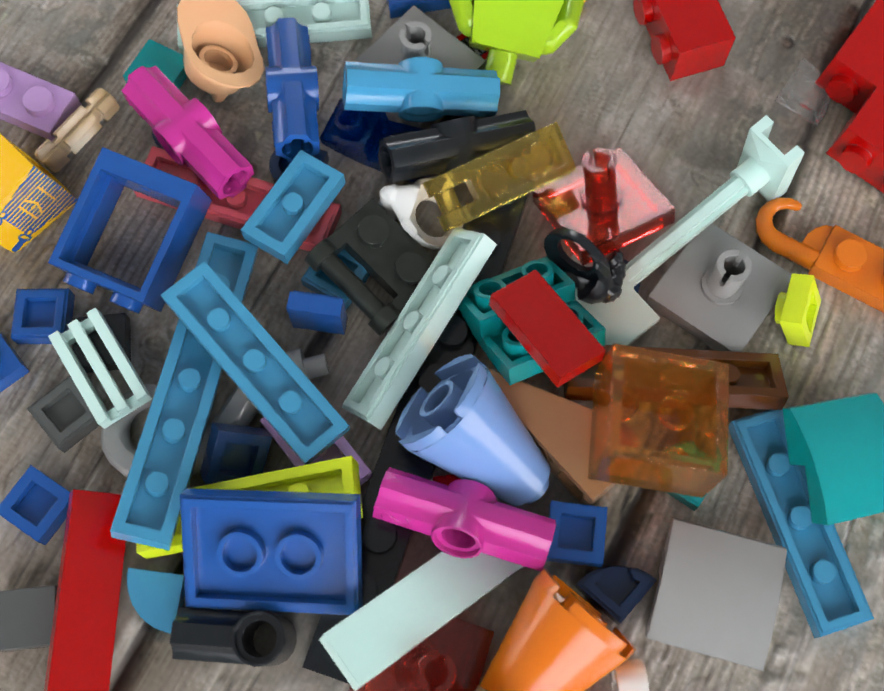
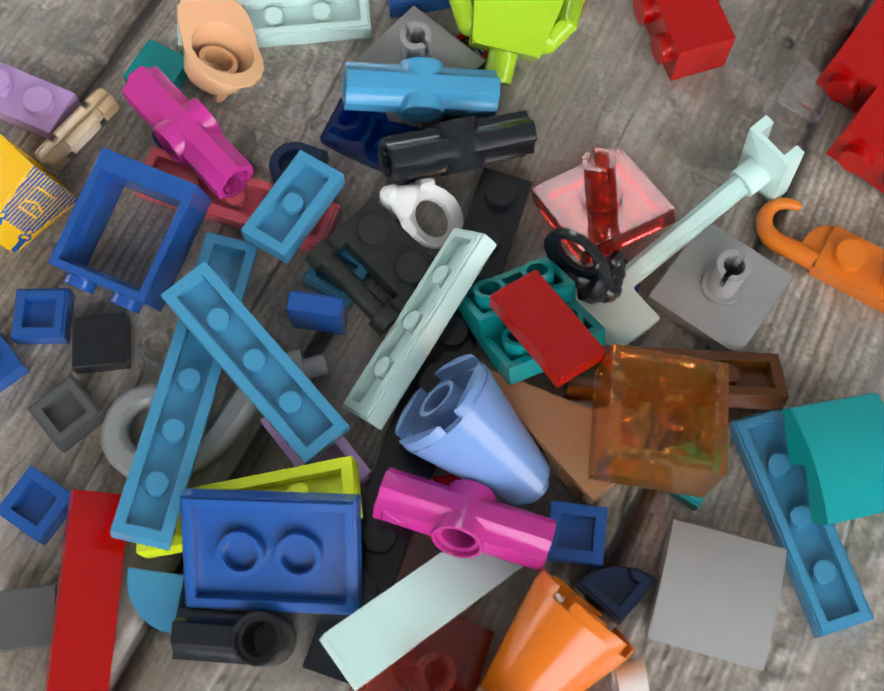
(79, 333): light aqua tile -> none
(234, 452): dark blue plate -> none
(292, 89): blue piece -> none
(502, 175): clear yellow plate -> none
(798, 309): neon yellow plate -> none

